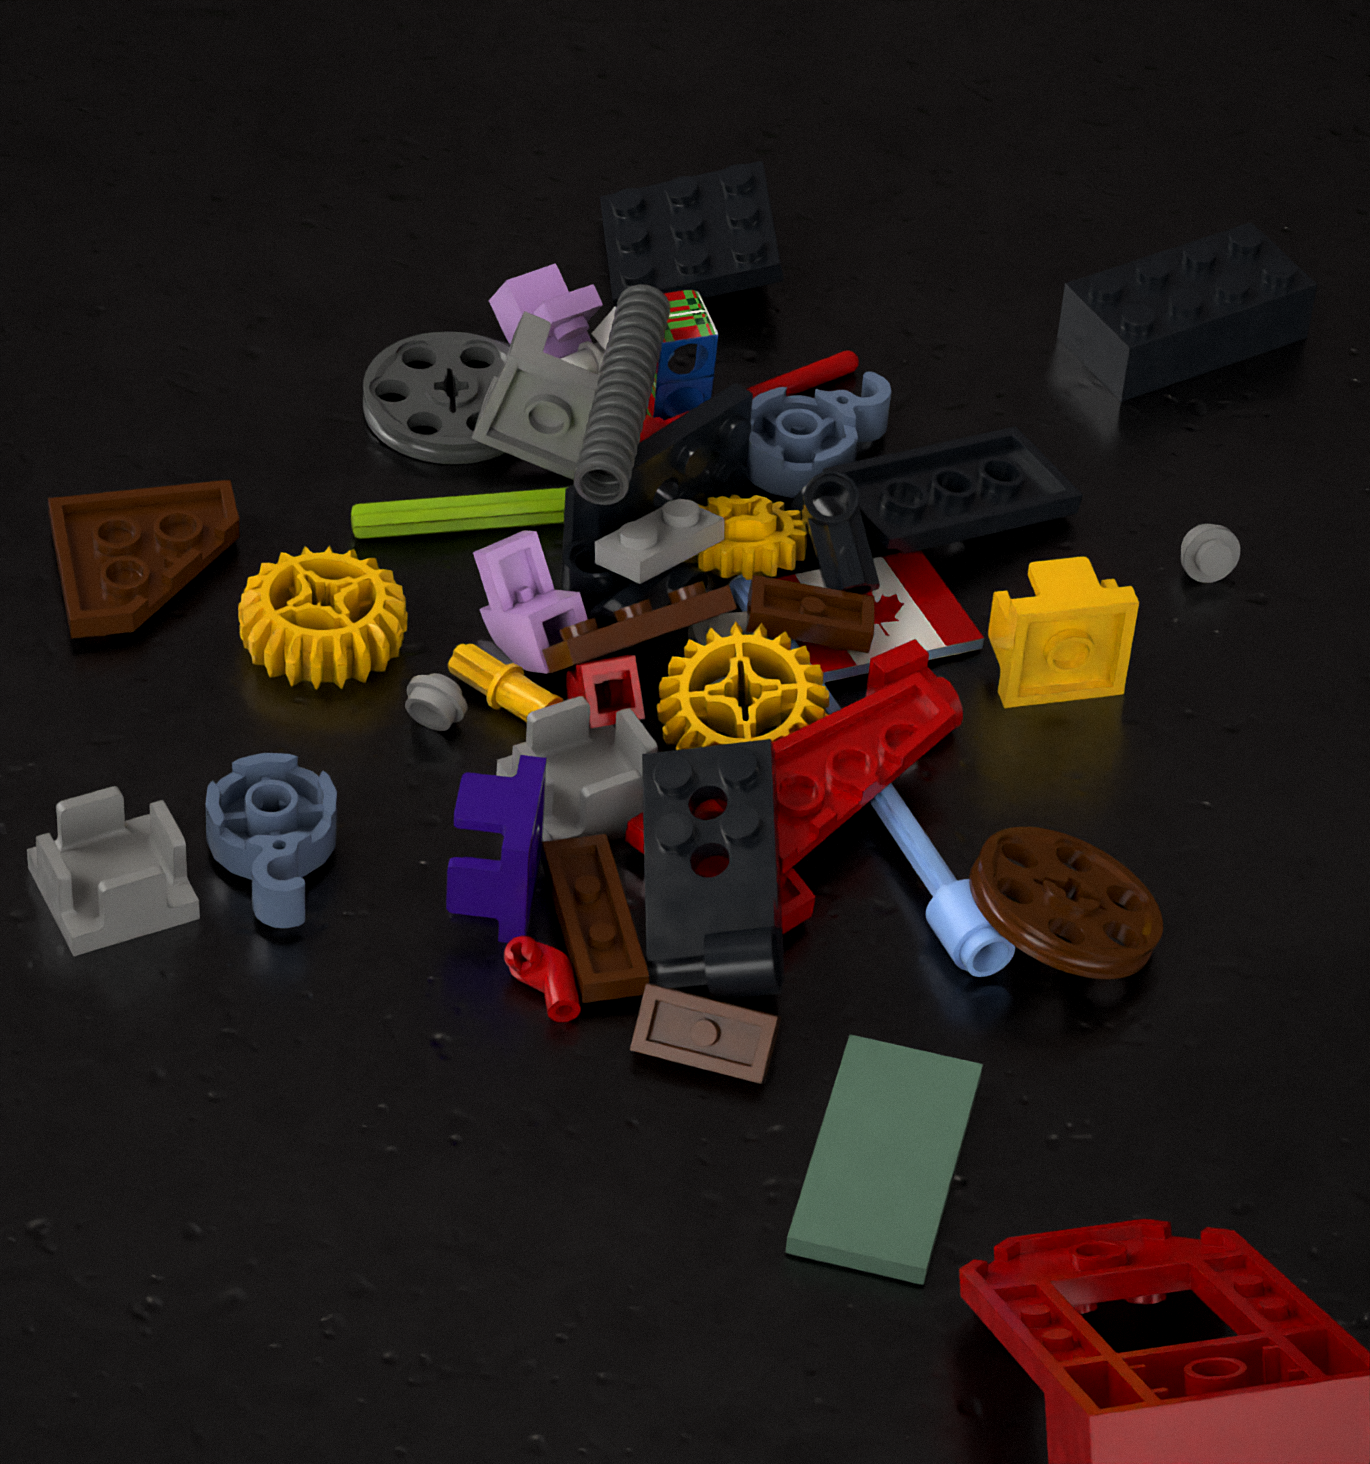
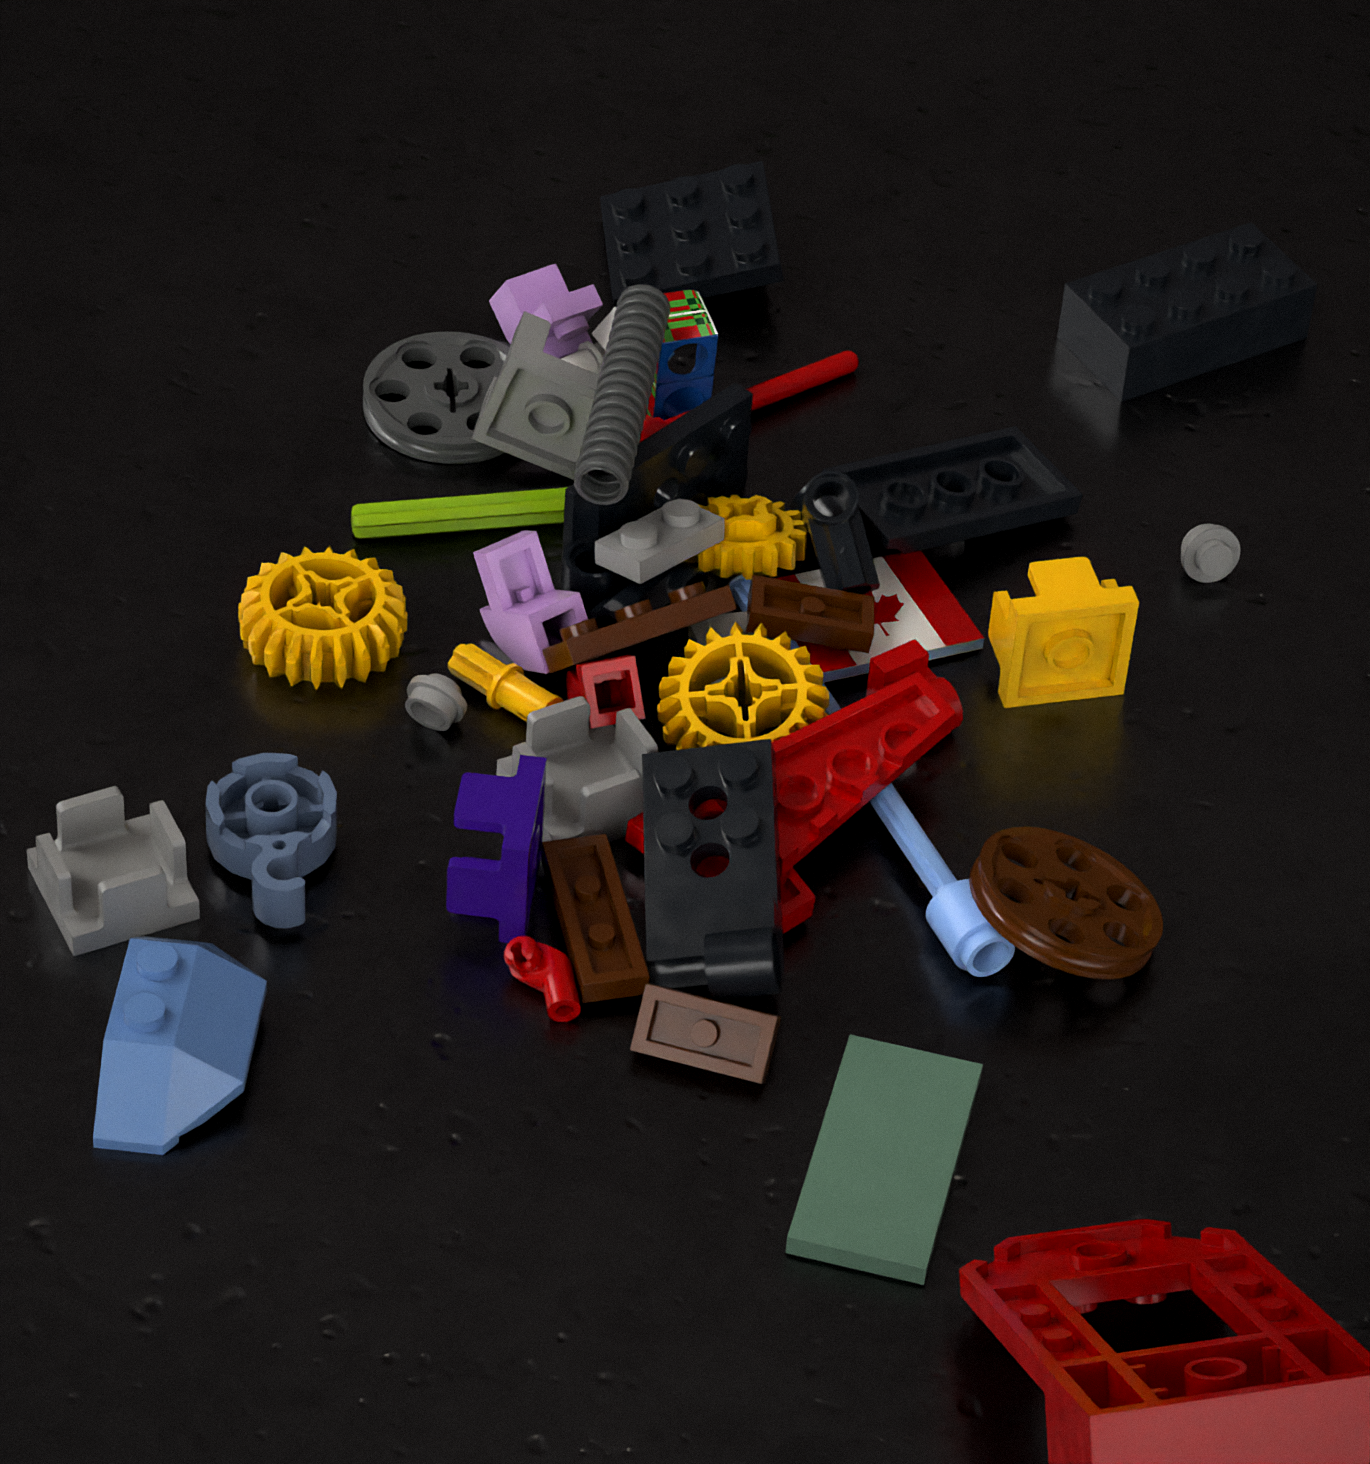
(136, 549): reddish brown plate -> none
(174, 1043): none -> medium blue wedge
(803, 434): sand blue piece -> none

